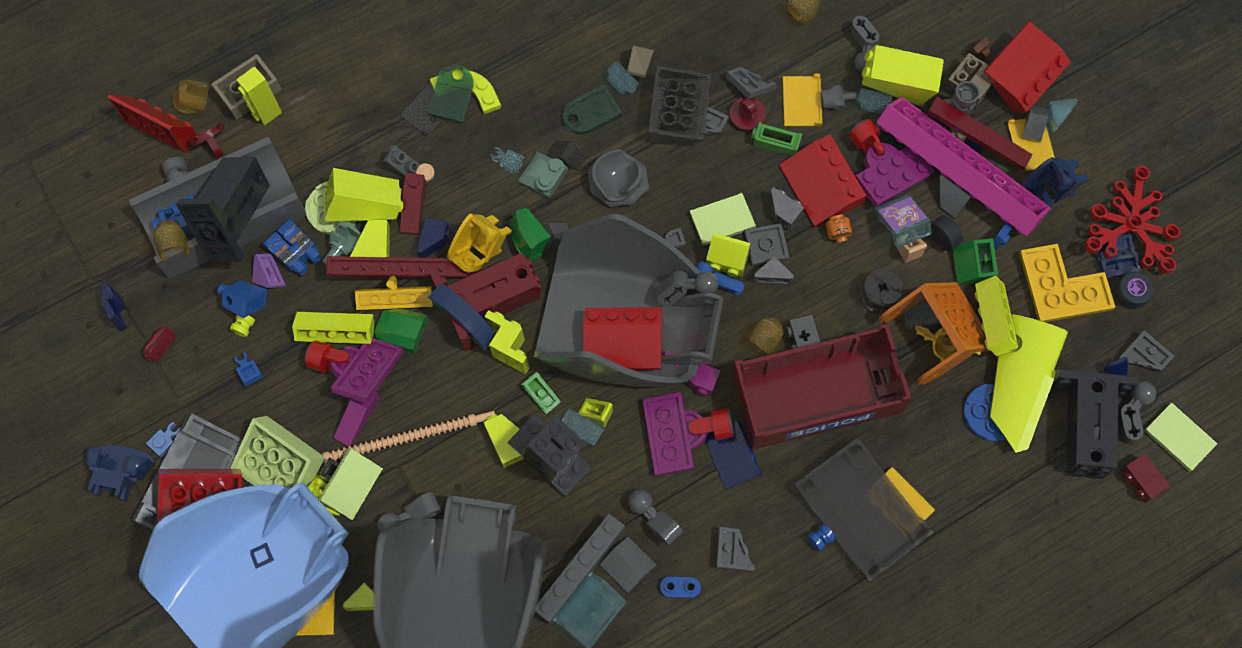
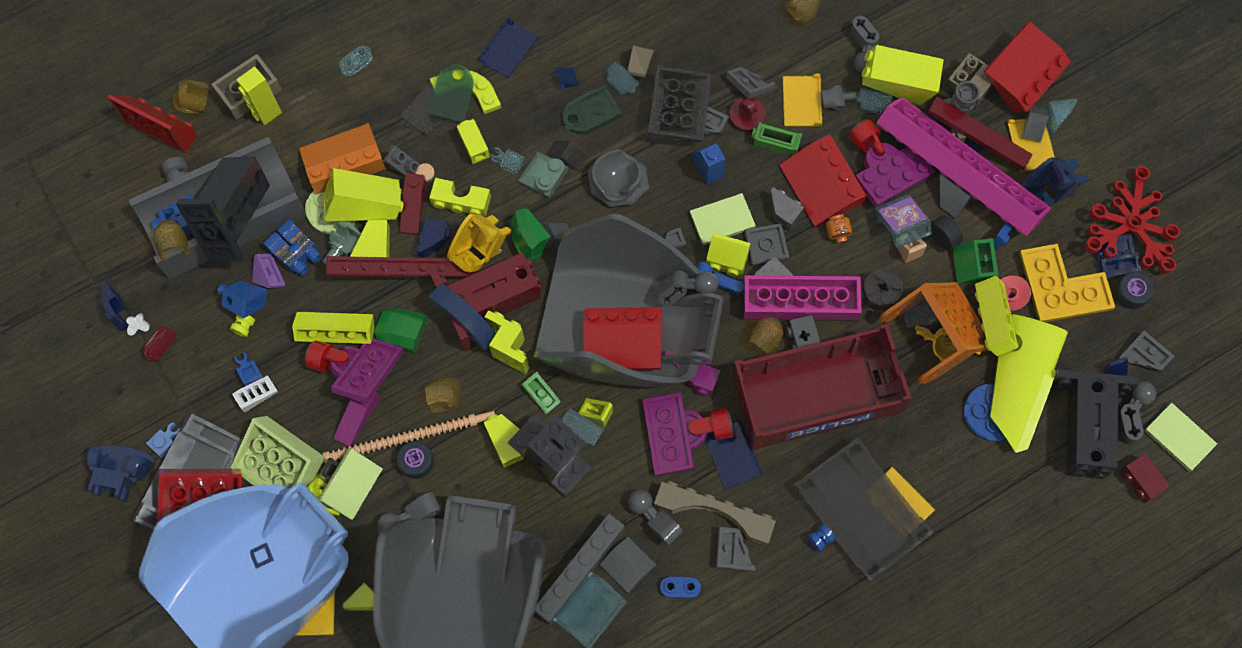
(136, 323): none -> white piece
(208, 136): dark red tile -> none
(245, 406): none -> white slope
(347, 151): none -> orange slope
(357, 61): none -> clear light blue plate
(393, 297): yellow plate -> none
(418, 466): none -> black wheel
(443, 394): none -> clear yellow piece
(473, 141): none -> neon yellow brick
(474, 202): none -> neon yellow arch
(507, 48): none -> clear blue piece
(566, 77): none -> clear blue slope
(675, 499): none -> dark tan arch
(709, 162): none -> blue slope
(802, 296): none -> dark pink brick
(980, 48): reddish brown tile -> none
(1019, 287): none -> coral dish

